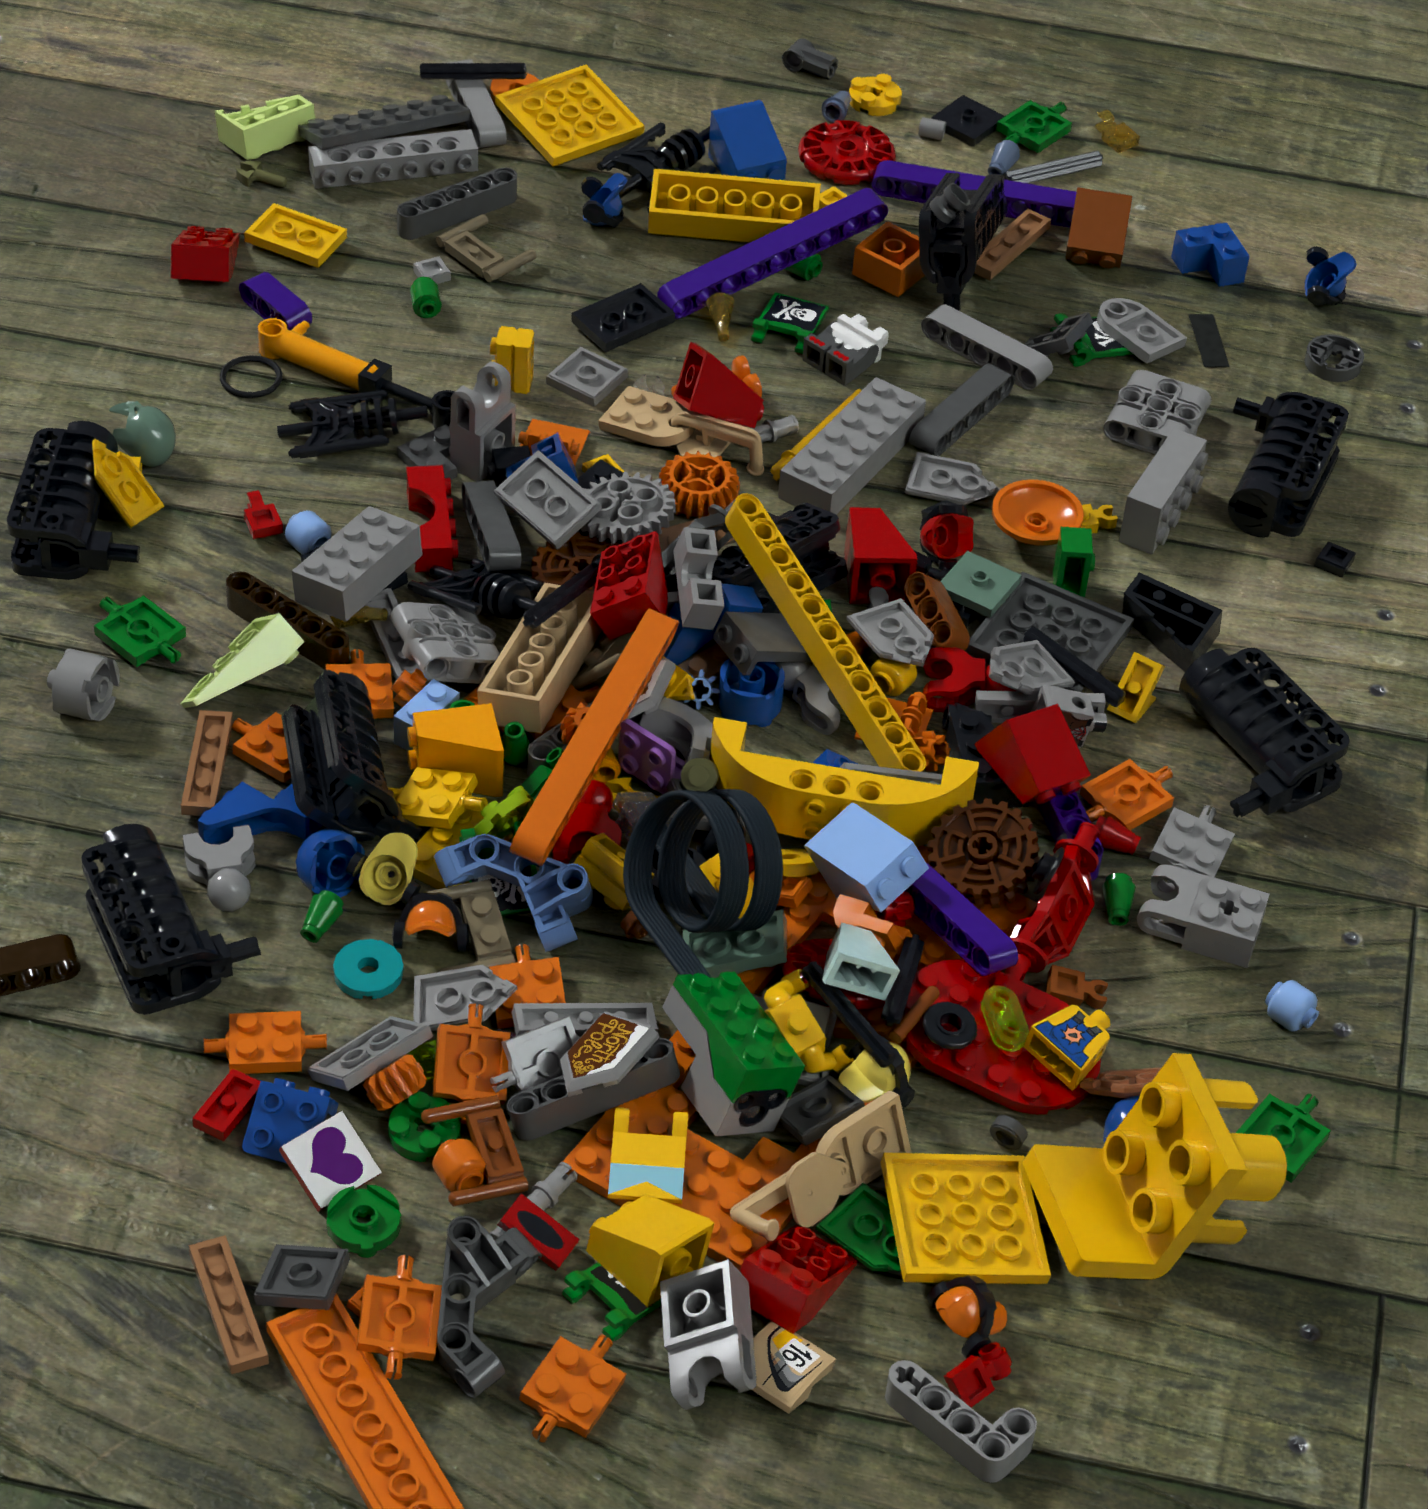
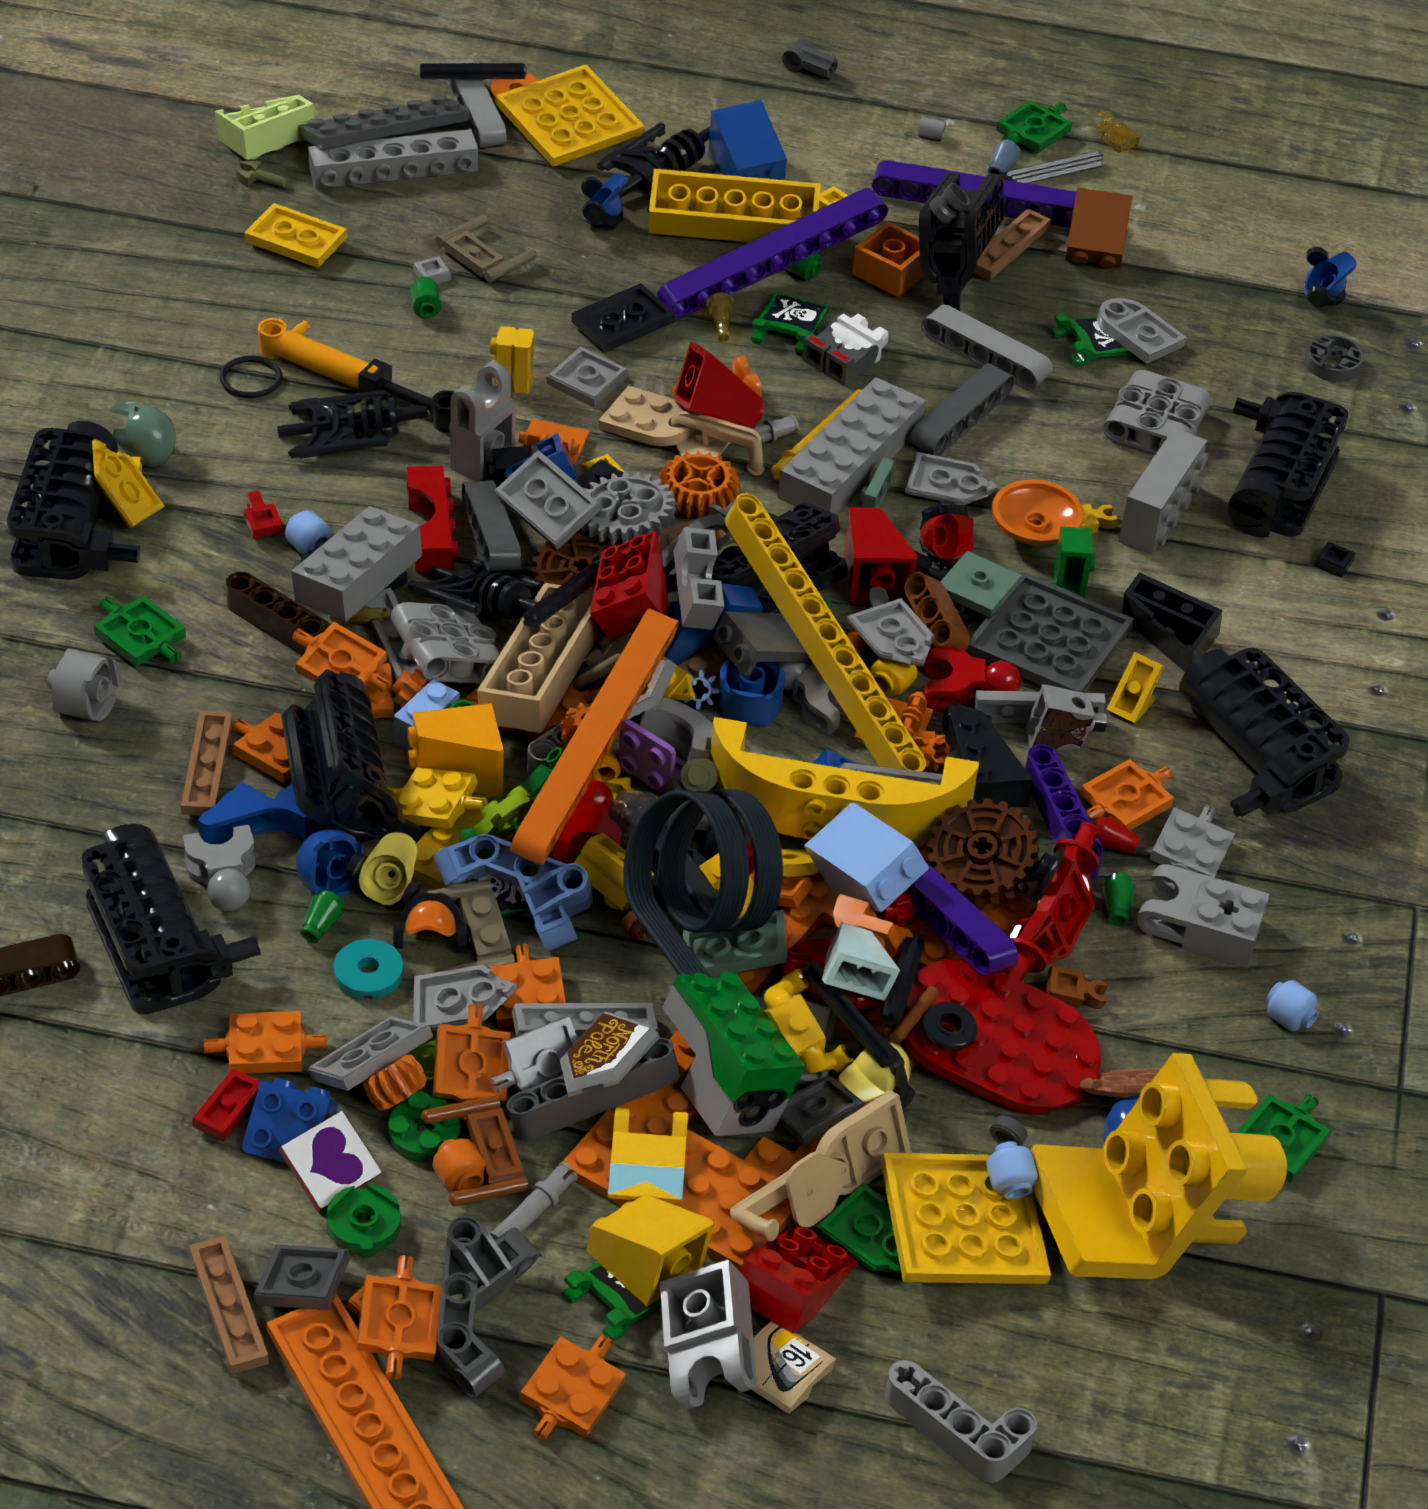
(204, 254): red slope -> none
(254, 651): yellowish green wedge -> none
(274, 300): dark purple beam -> none
(343, 652): none -> orange plate
(429, 450): dark grey plate -> none
(456, 203): dark grey beam -> none
(515, 744): green cone -> none
(541, 1230): red tile -> none
(826, 157): red plate -> none
(836, 106): sand blue cone -> none
(875, 94): yellow plate -> none
(879, 484): none -> sand green plate
(968, 120): black plate -> none
(969, 1311): cap -> none
(973, 1376): red plate -> none
(1004, 1014): clear neon green plate -> none
(1012, 1170): none -> light blue head
(1027, 667): light grey tile -> none
(1035, 755): red slope -> none
(1063, 337): dark grey plate -> none
(1069, 1043): yellow torso -> none
(1077, 668): black axle -> none
(1208, 340): pearl dark grey sticker -> none
(1211, 249): blue brick -> none

